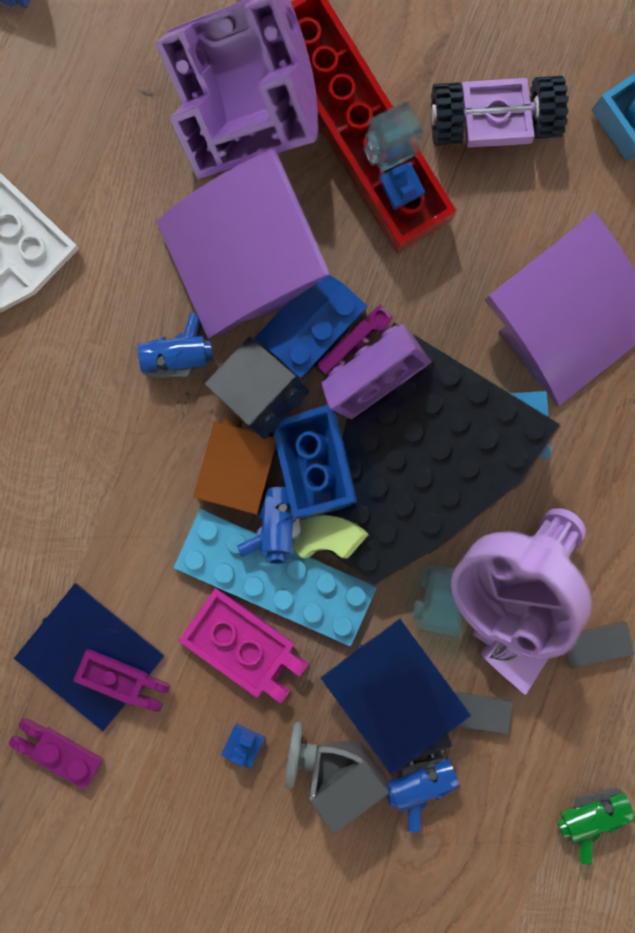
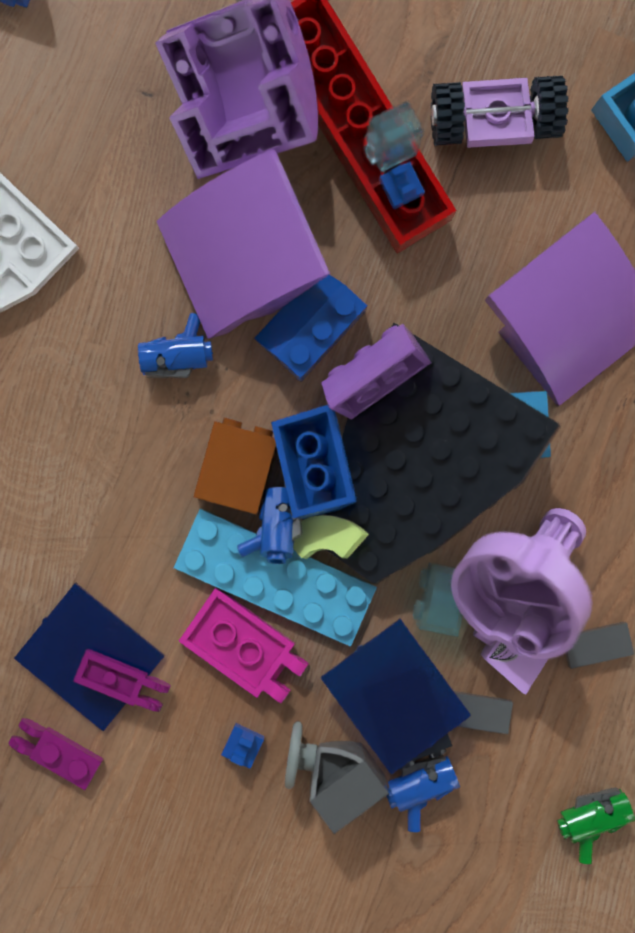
(257, 387): brick -> none
(356, 339): magenta hinge -> none

